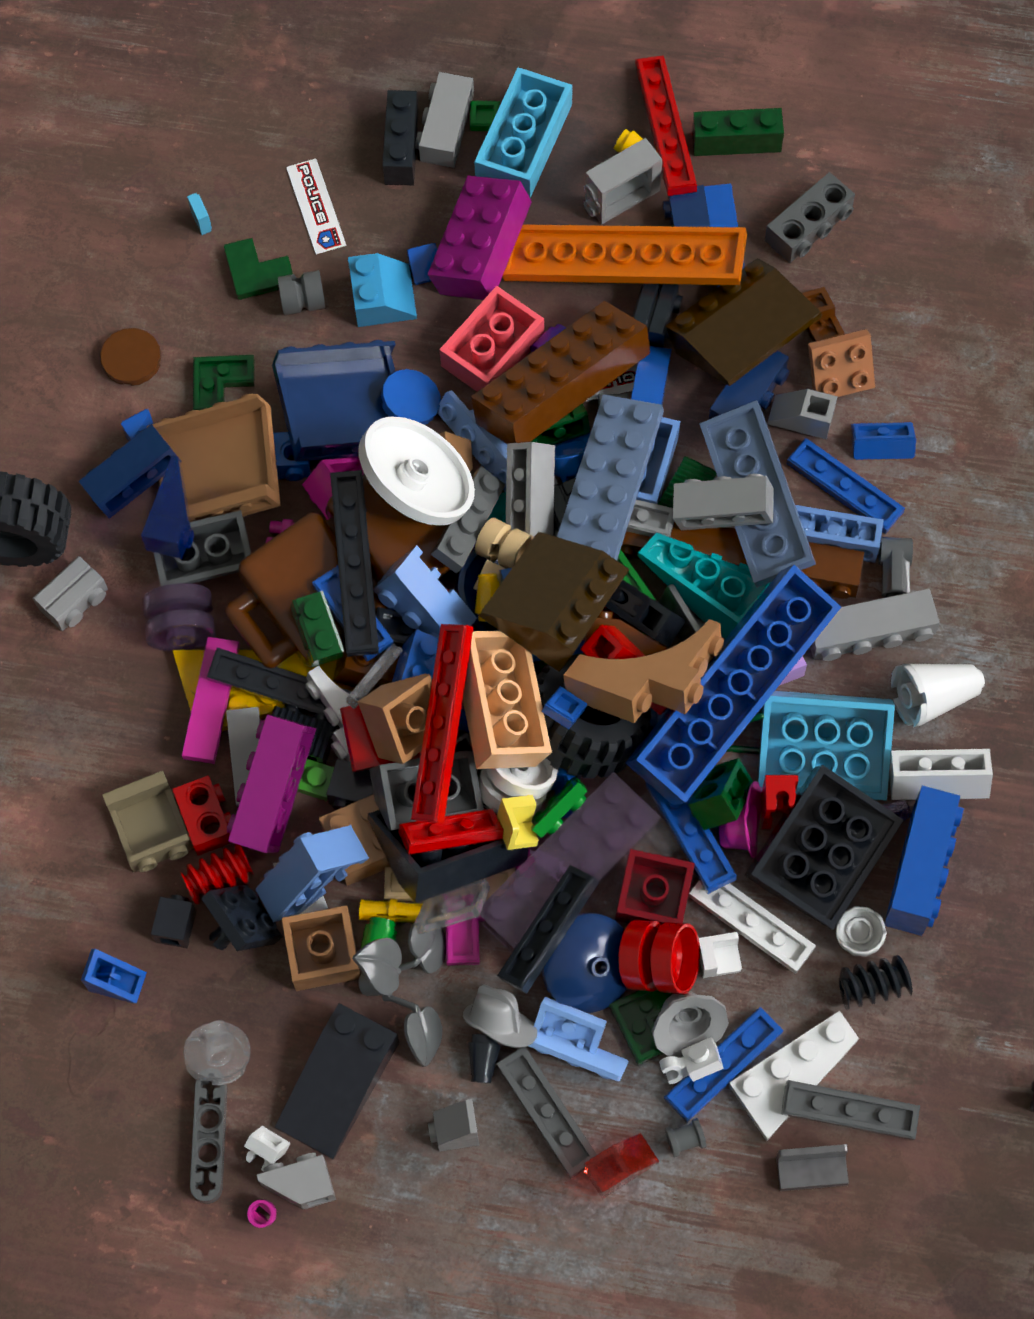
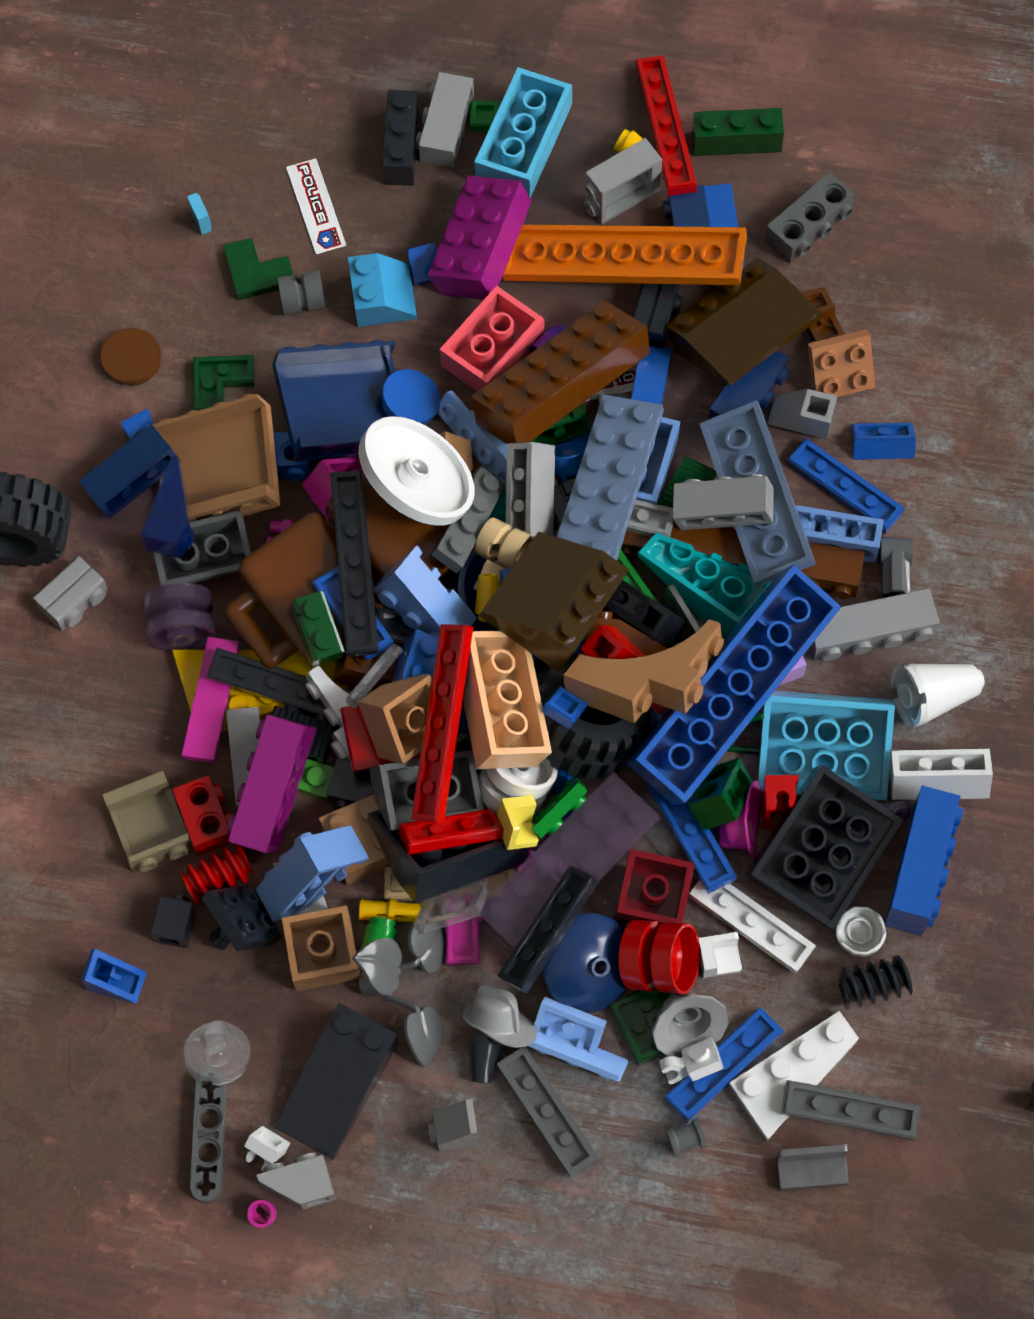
(620, 1164): clear red slope -> none

